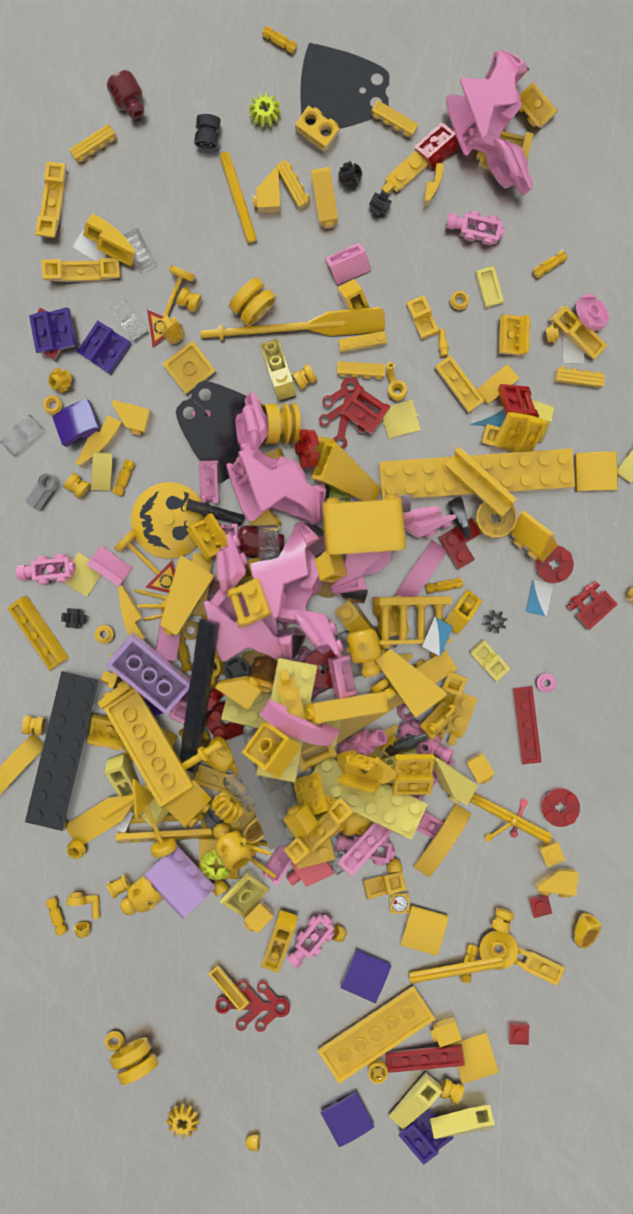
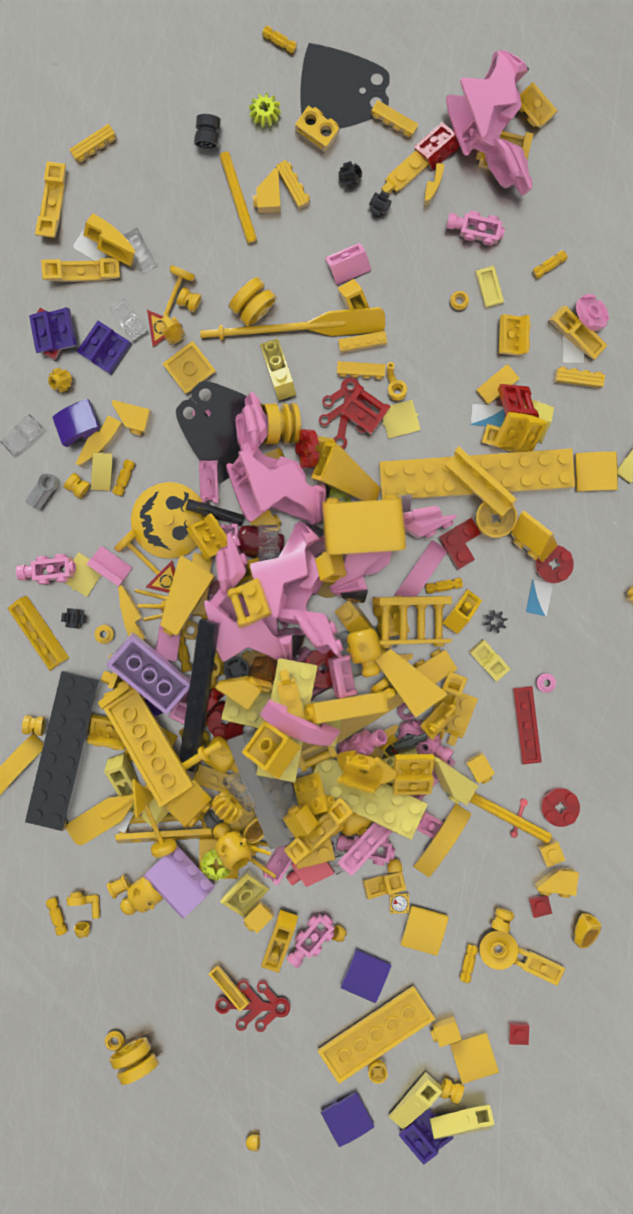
(48, 400): yellow plate -> none
(76, 849): yellow plate -> none
(126, 93): dark red piece -> none
(182, 1127): yellow gear -> none
(220, 887): yellow hinge -> none
(302, 380): yellow wheel -> none
(324, 197): yellow slope -> none
(422, 317): yellow slope -> none
(425, 1058): red tile -> none
(437, 636): sticker -> none
(443, 343): yellow piece -> none
(456, 969): yellow axle -> none
(457, 507): black slope -> none
(459, 384): yellow plate -> none
(489, 837): yellow hinge -> none
(552, 334): yellow plate -> none
(596, 609): red plate -> none

